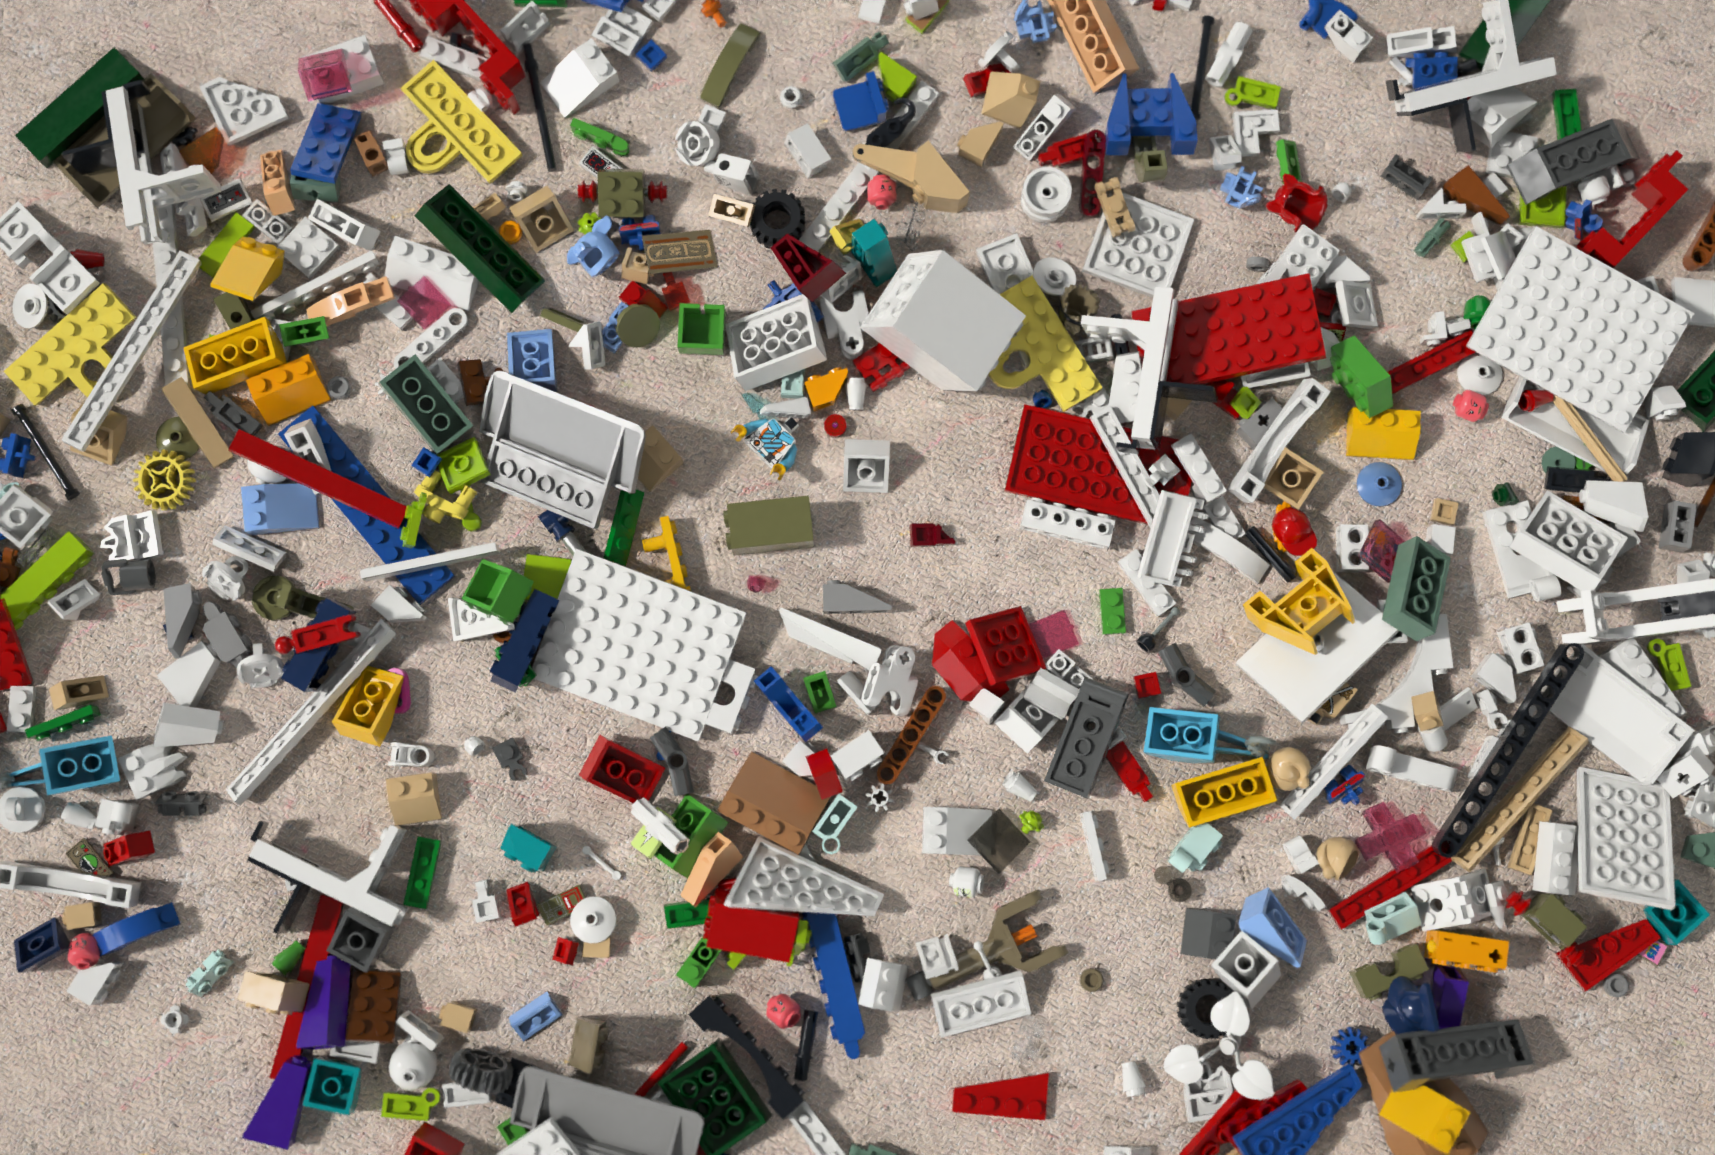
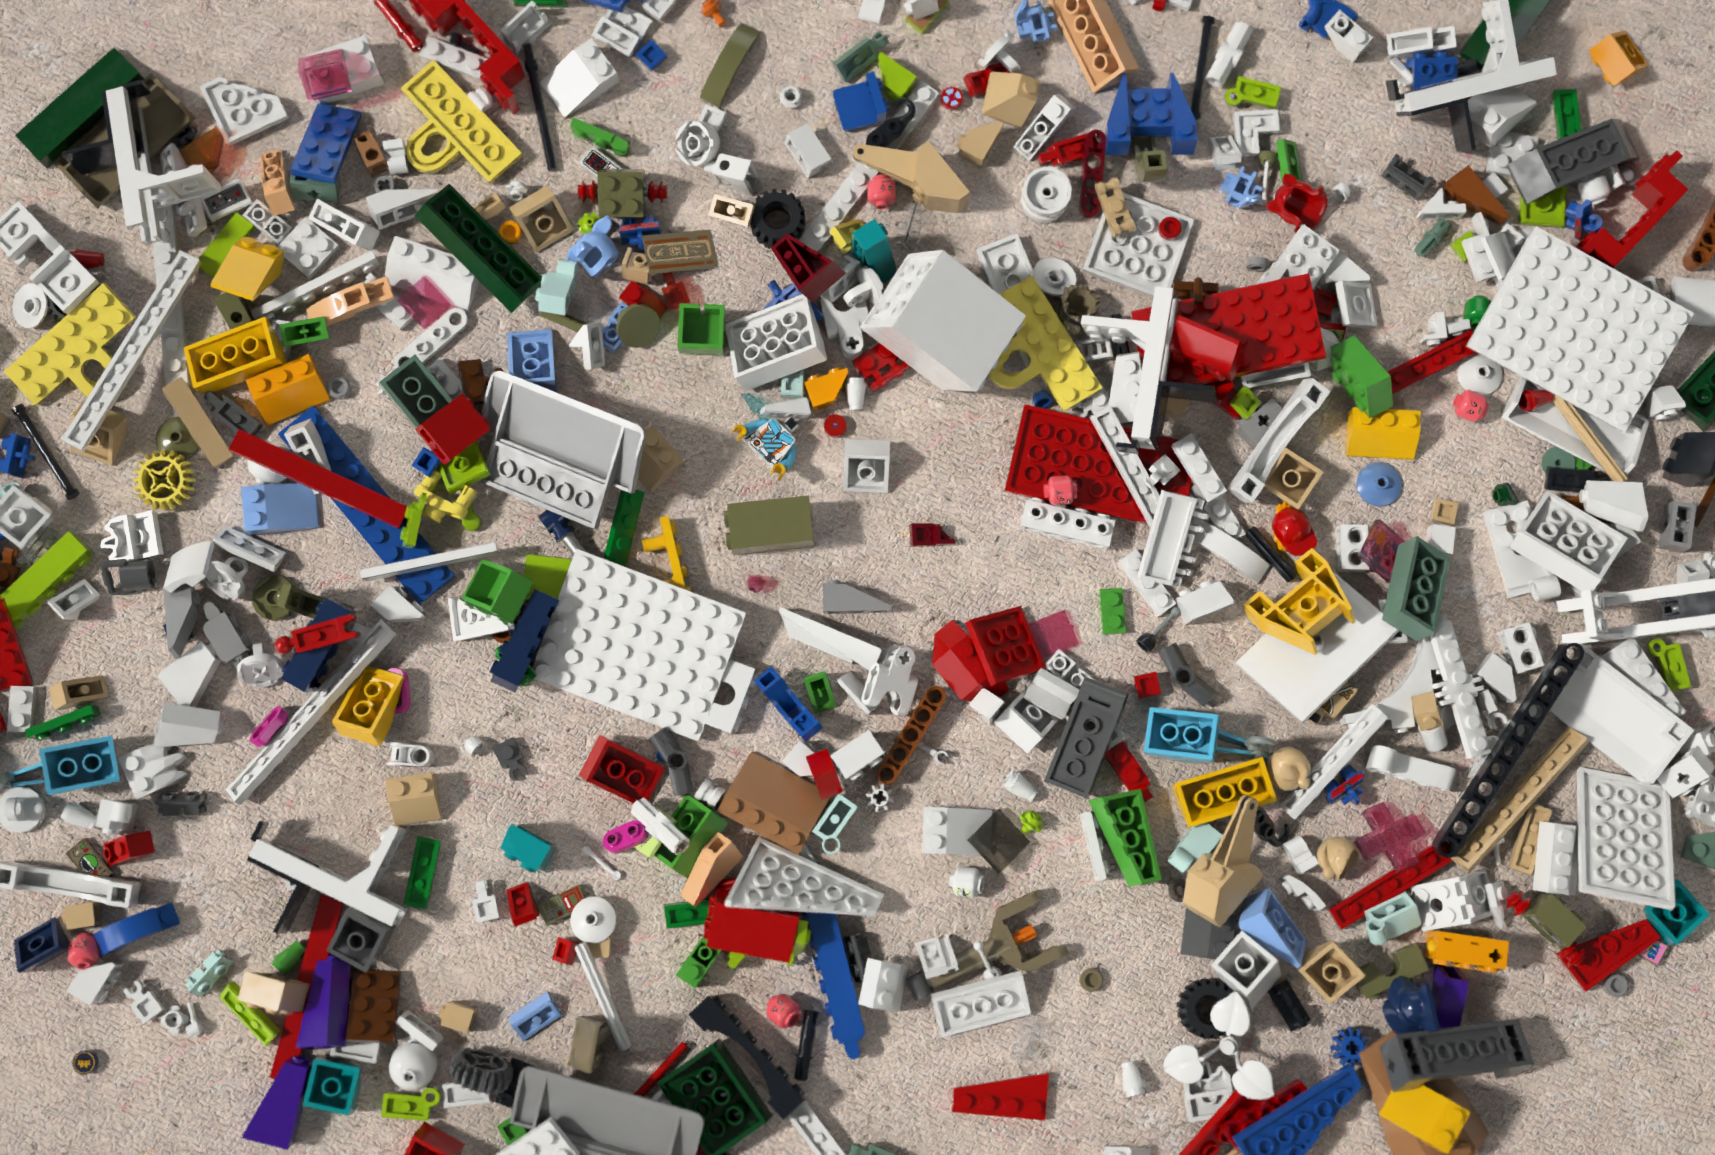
(85, 1062): none -> tile
(146, 1004): none -> white plate
(189, 565): none -> white slope
(196, 1027): none -> white hand
(253, 1018): none -> lime tile
(264, 732): none -> dark pink plate
(384, 179): none -> light grey bush
(397, 205): none -> white slope
(453, 428): none -> red panel
(557, 288): none -> light aqua hinge
(603, 996): none -> white axle
(624, 838): none -> dark pink plate
(709, 793): none -> white wheel
(868, 288): none -> white tile
(951, 98): none -> red tile
(1060, 490): none -> coral head
(1128, 835): none -> bright green wedge
(1169, 228): none -> red tile
(1196, 289): none -> reddish brown plate
(1203, 601): none -> white slope
(1205, 349): none -> red slope
(1226, 877): none -> tan slope
(1267, 160): none -> hinge
(1289, 1005): none -> black hinge
(1330, 970): none -> tan slope
(1459, 690): none -> white hinge
(1618, 58): none -> light orange slope

